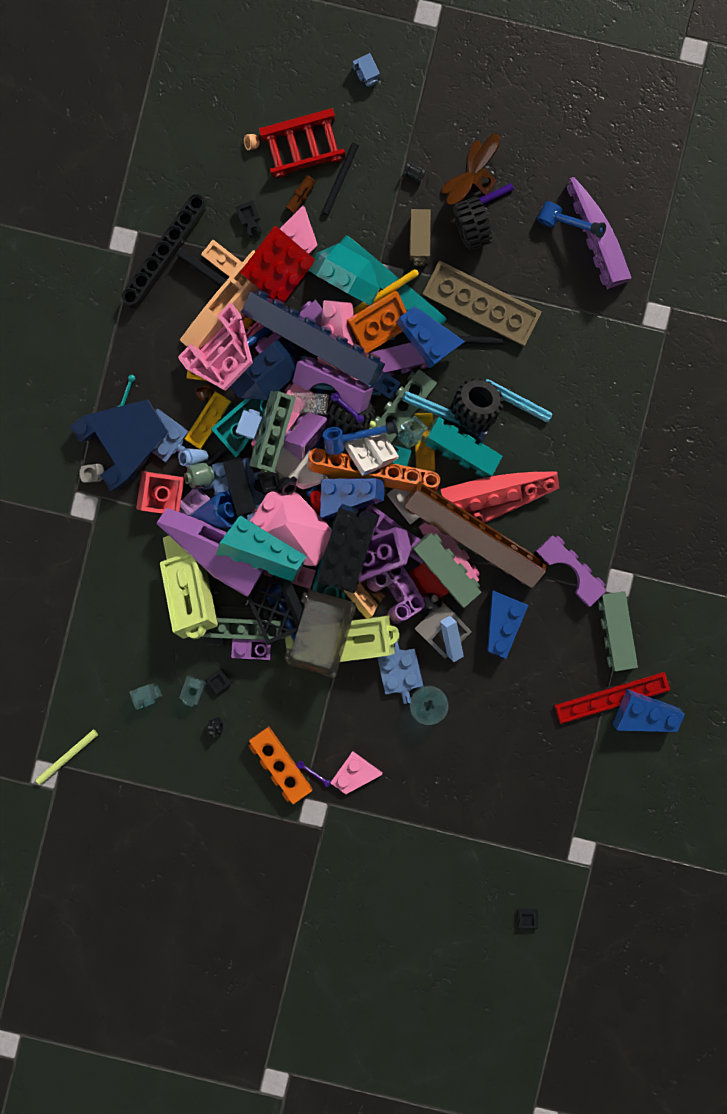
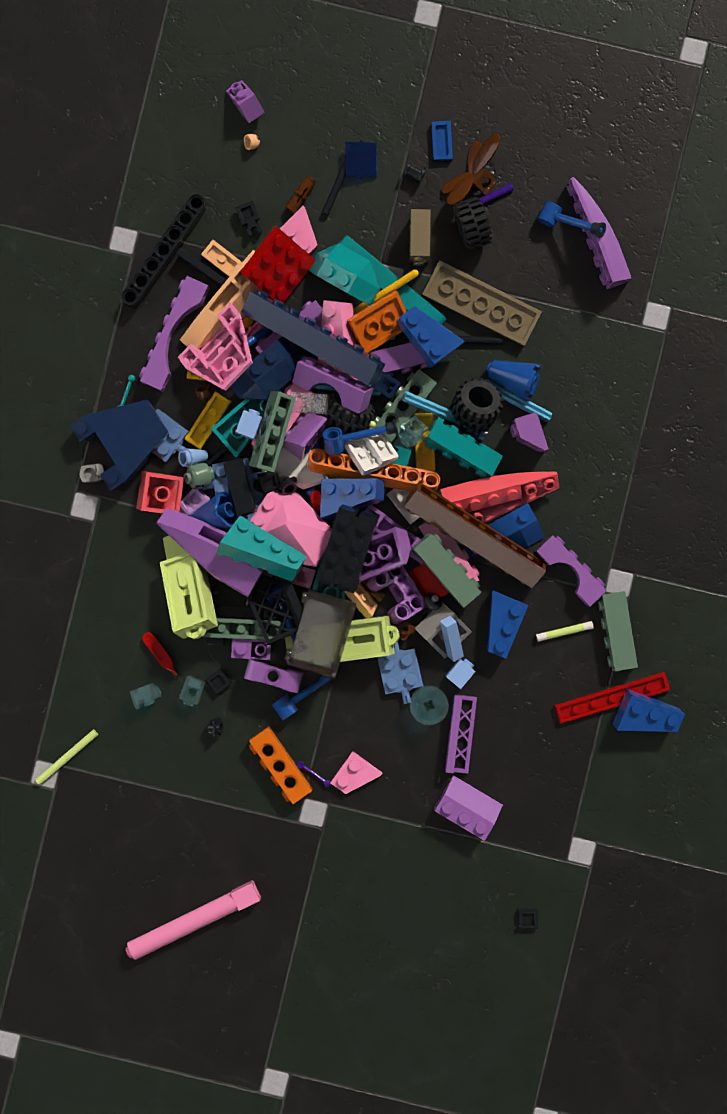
(159, 652): none -> red piece
(190, 297): none -> medium lavender arch
(235, 900): none -> bright pink brick
(245, 101): none -> medium lavender slope
(286, 706): none -> blue piece
(288, 679): none -> medium lavender beam
(306, 124): red fence -> none
(335, 397): dark purple hinge -> none
(360, 159): none -> clear blue piece
(367, 70): medium blue brick -> none
(409, 629): none -> reddish brown plate
(442, 141): none -> blue tile
(453, 734): none -> medium lavender fence
(460, 672): none -> light blue brick
(468, 807): none -> medium lavender slope
(515, 376): none -> blue cone
(518, 526): none -> blue wedge
(529, 432): none -> medium lavender slope
(564, 631): none -> yellowish green bar

